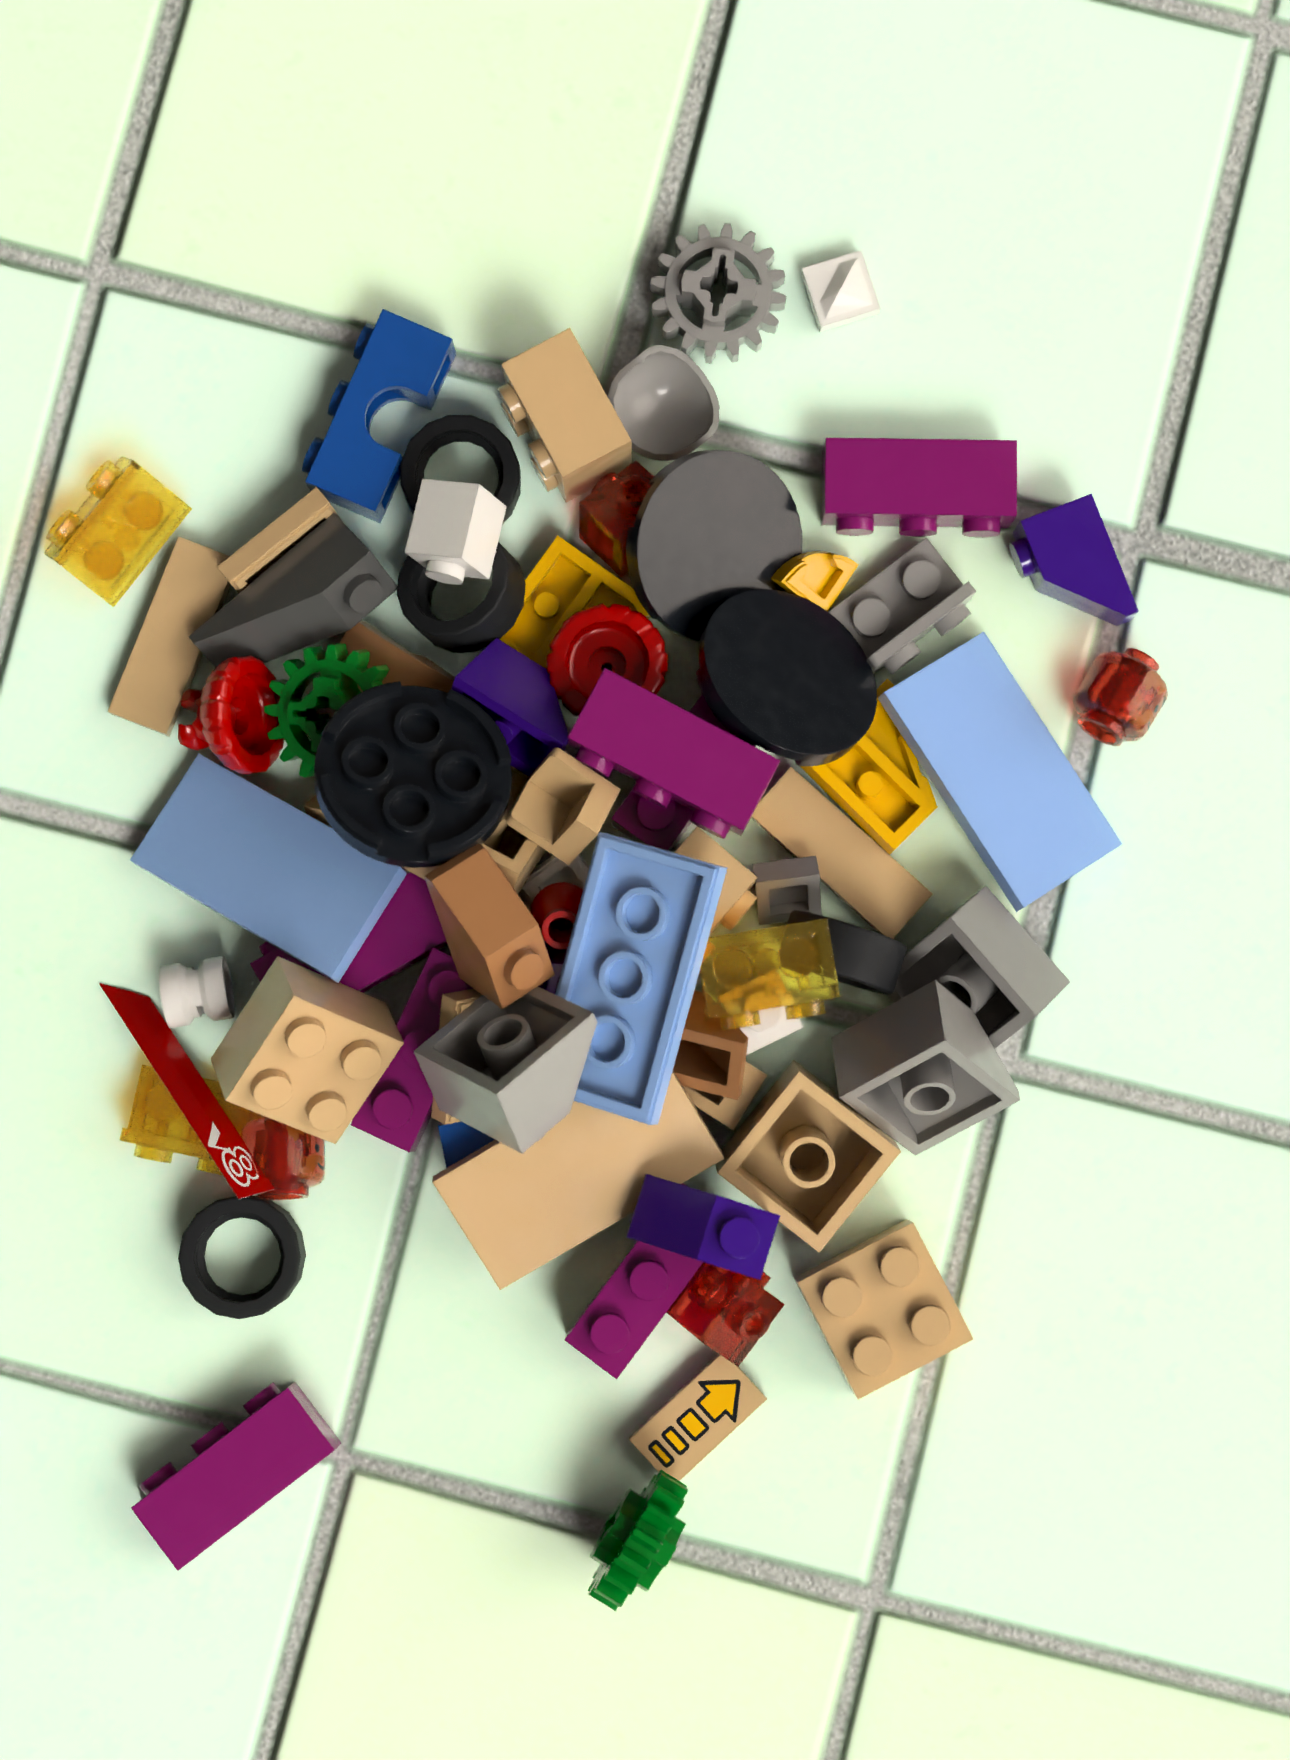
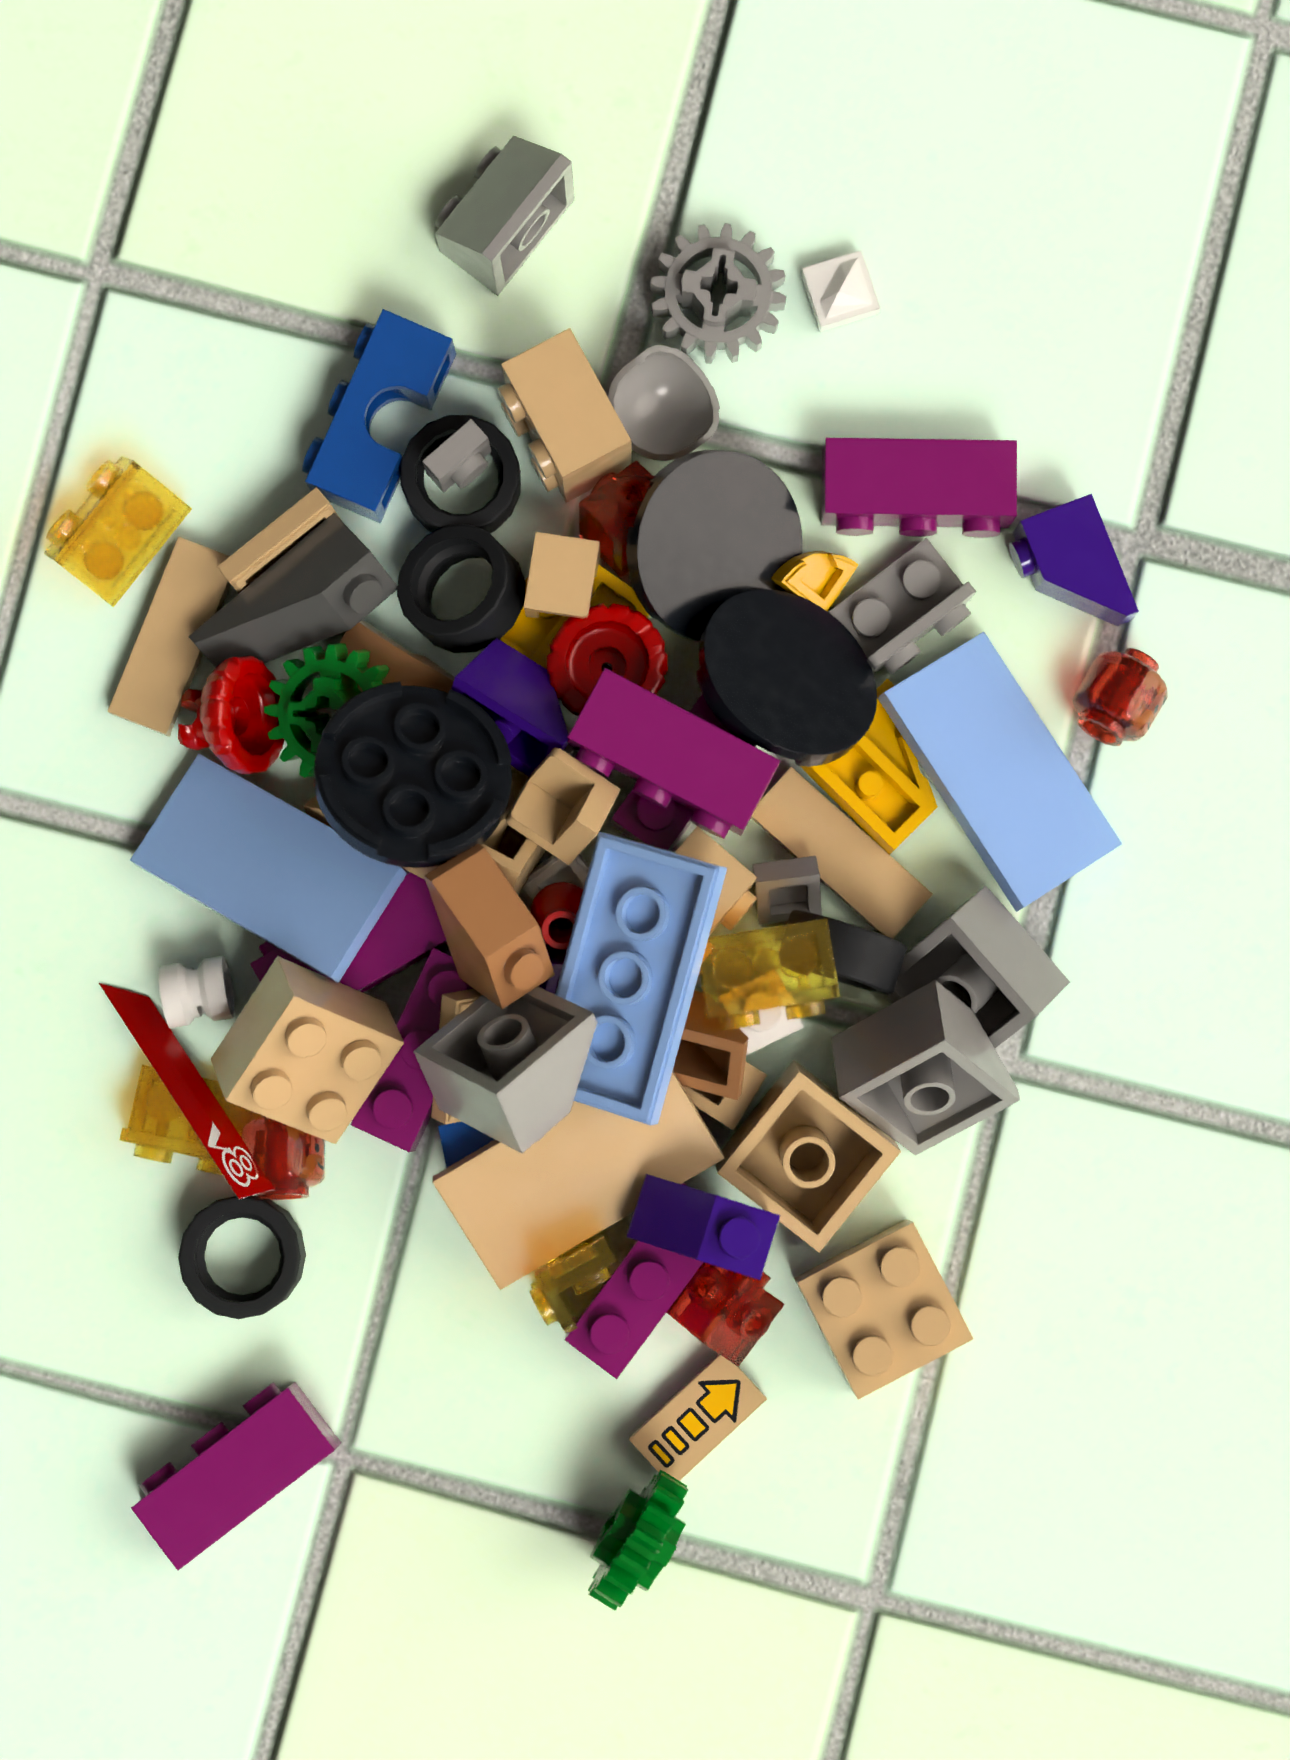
(455, 530): white brick -> none
(459, 458): none -> light grey plate
(506, 211): none -> light grey slope
(561, 576): none -> tan panel
(579, 1267): none -> clear yellow bracket

